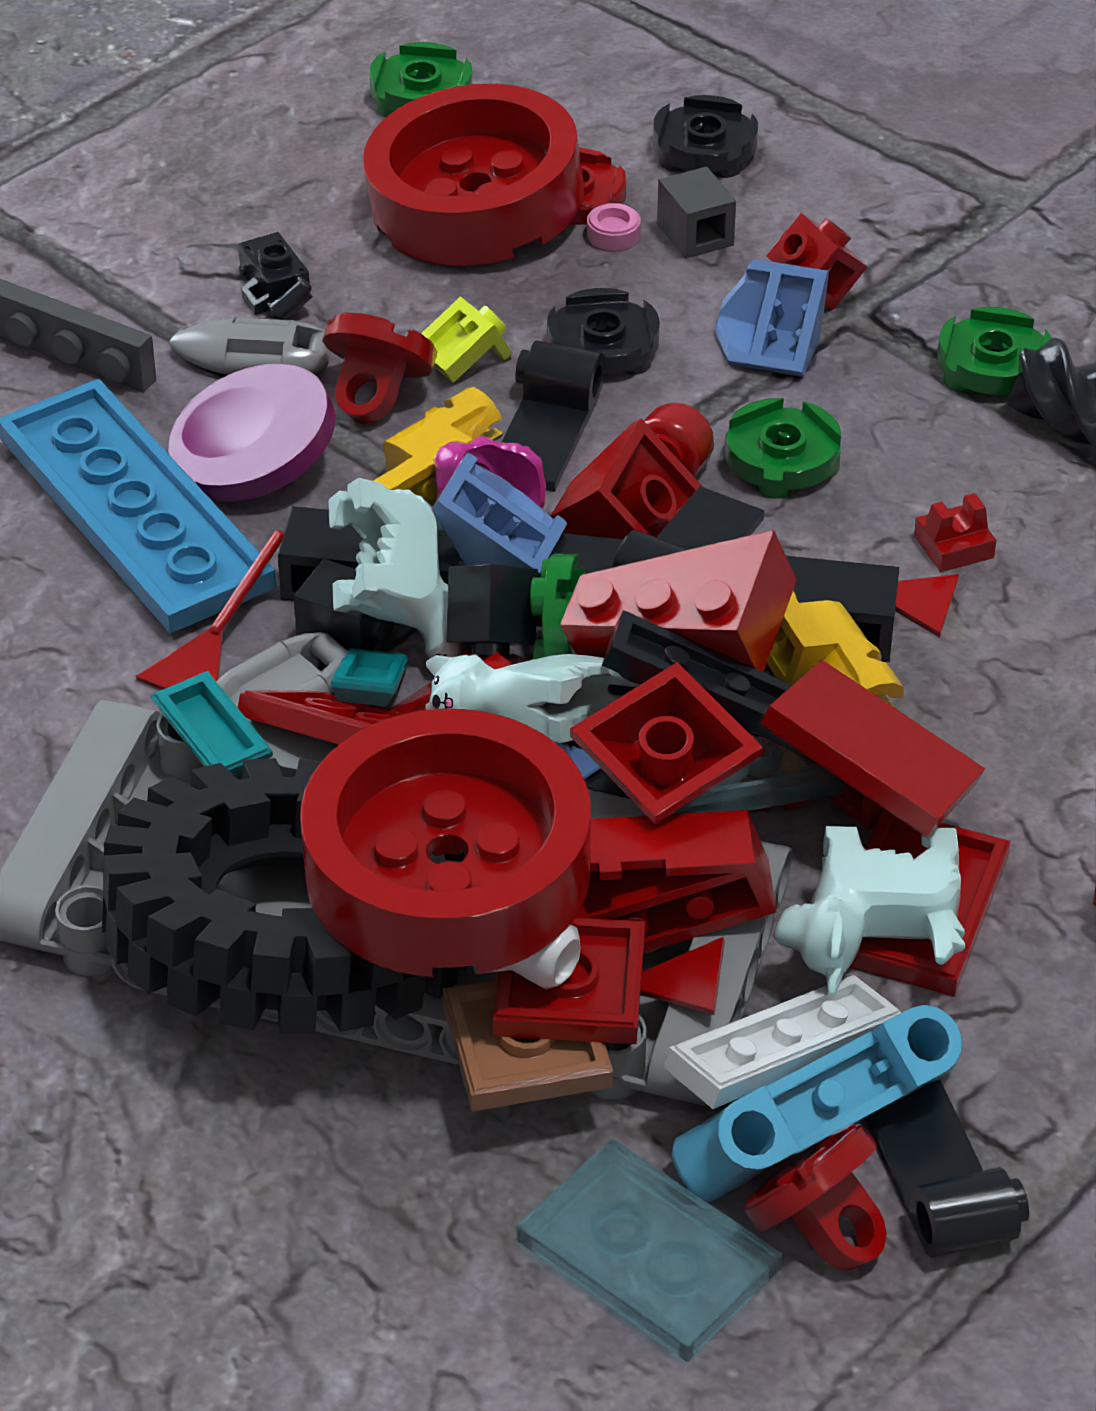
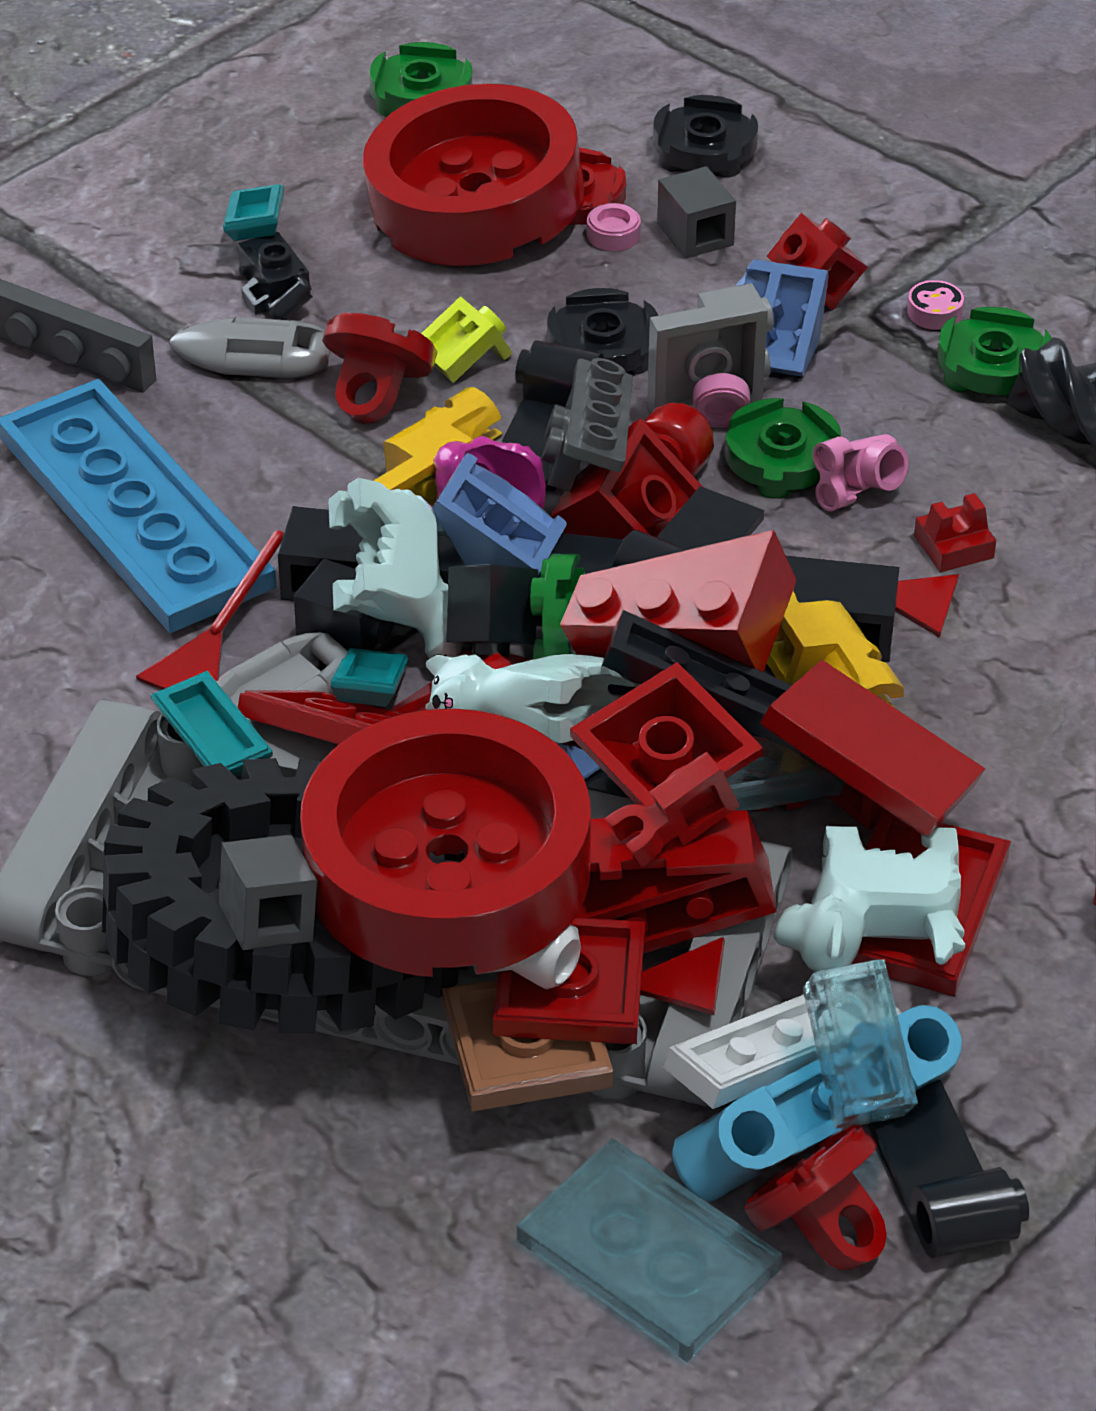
(253, 212): none -> teal tile
(253, 431): piece -> none
(267, 892): none -> dark grey brick
(591, 423): none -> dark grey bracket
(684, 808): none -> red plate
(716, 337): none -> light grey plate
(720, 397): none -> bright pink tile
(856, 466): none -> bright pink plate
(859, 1043): none -> clear light blue brick
(934, 303): none -> bright pink tile

